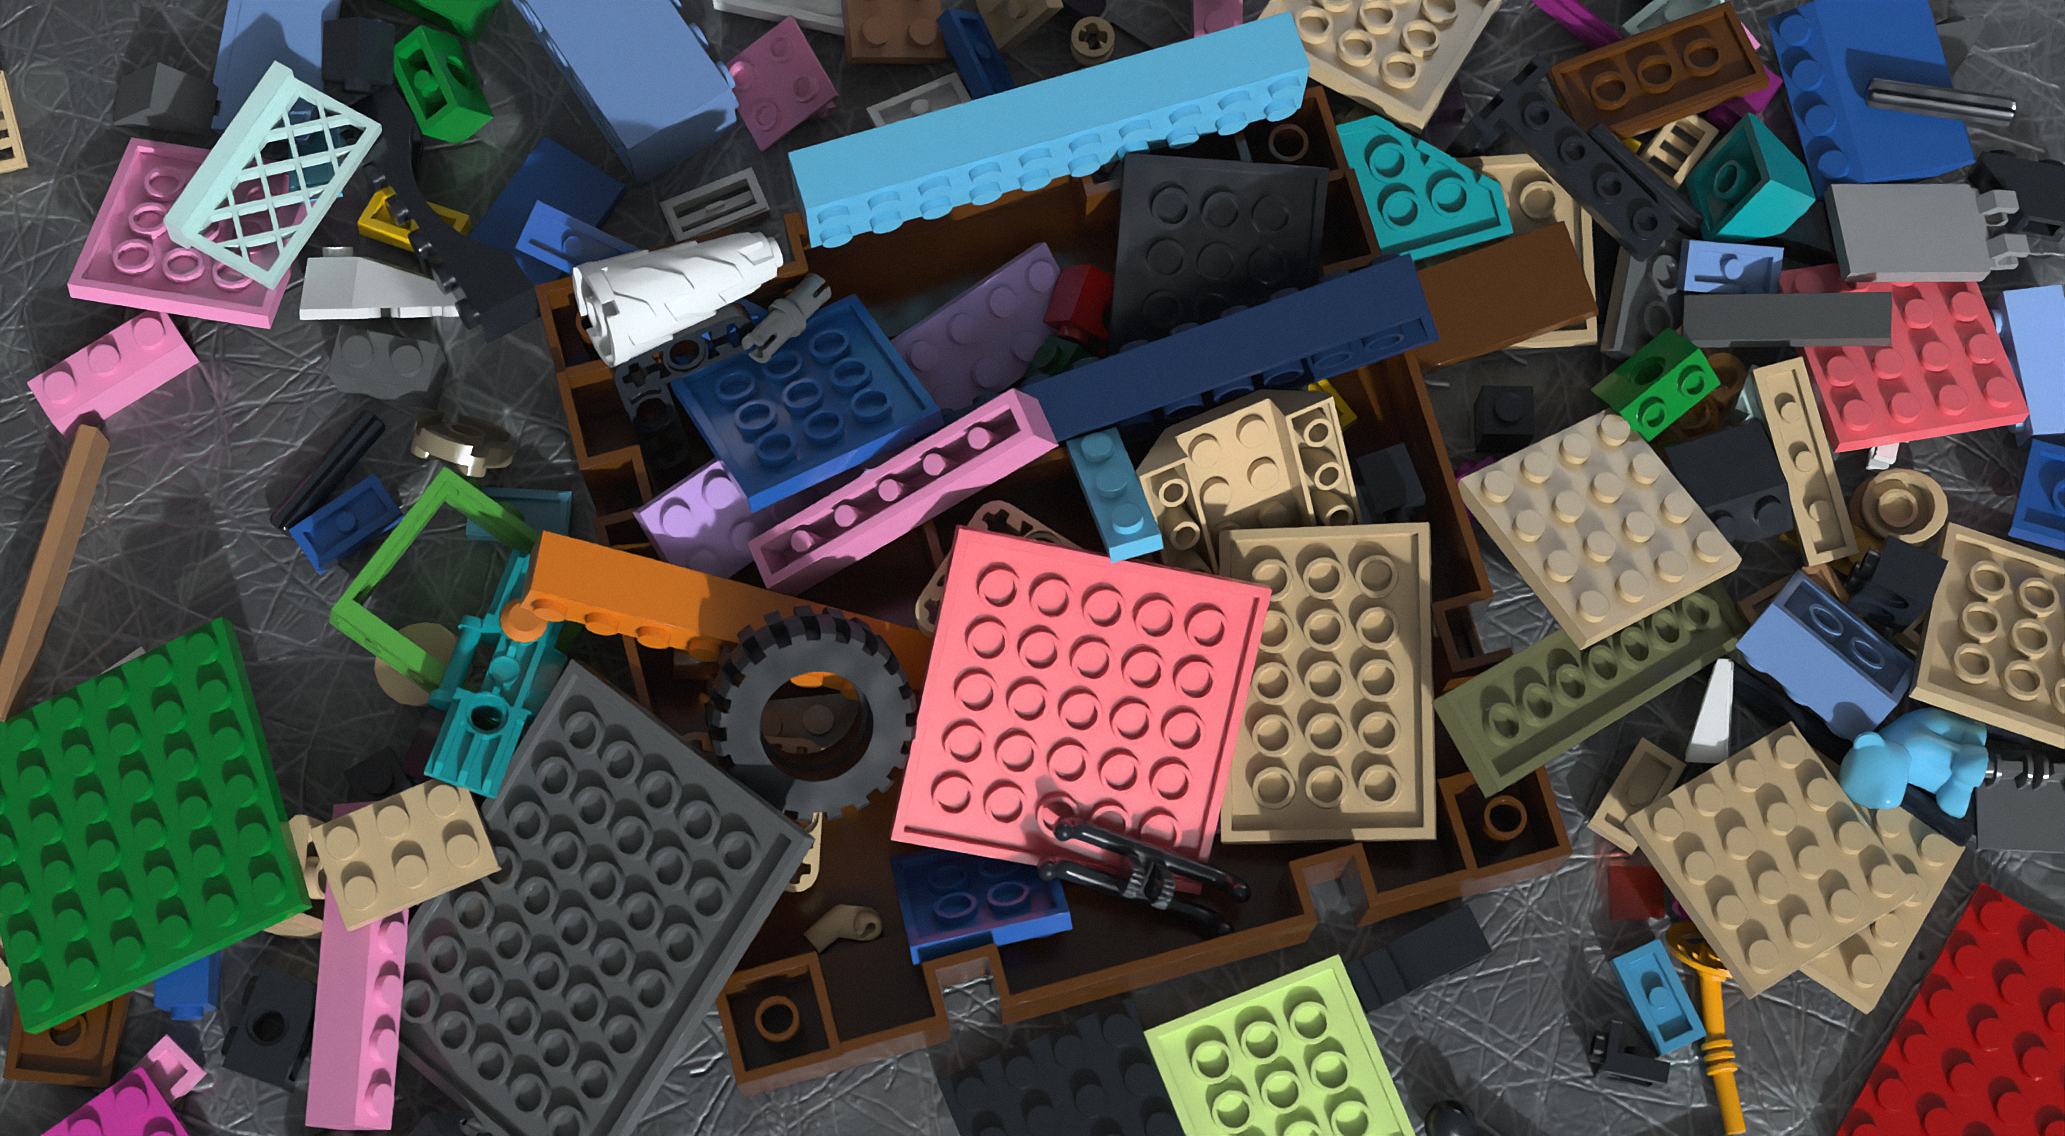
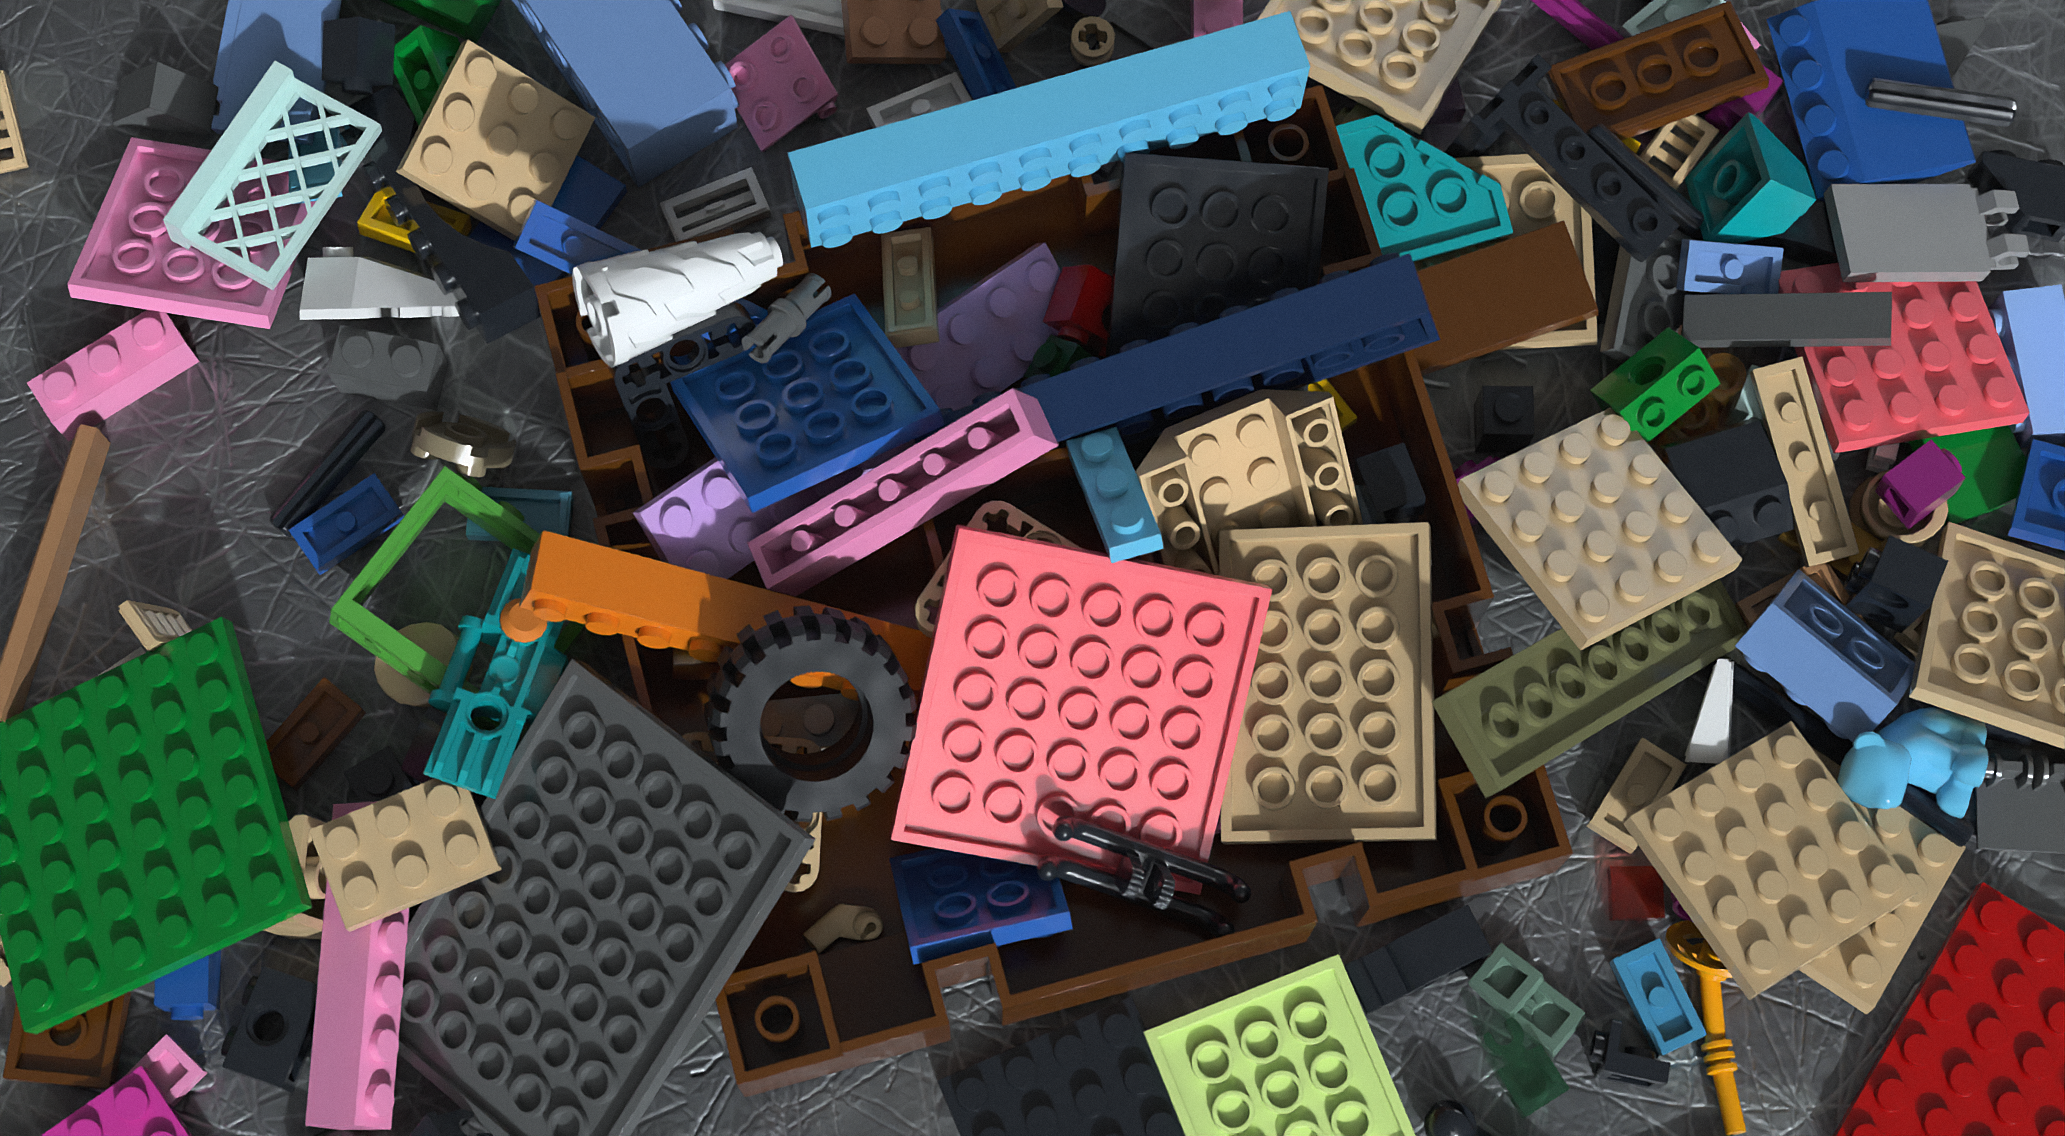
(153, 623): none -> tan slope
(312, 733): none -> reddish brown plate
(494, 141): none -> tan plate
(910, 287): none -> tan tile
(1521, 993): none -> sand green slope
(1527, 1076): none -> clear green plate
(1921, 483): none -> magenta brick
(1991, 467): none -> green tile

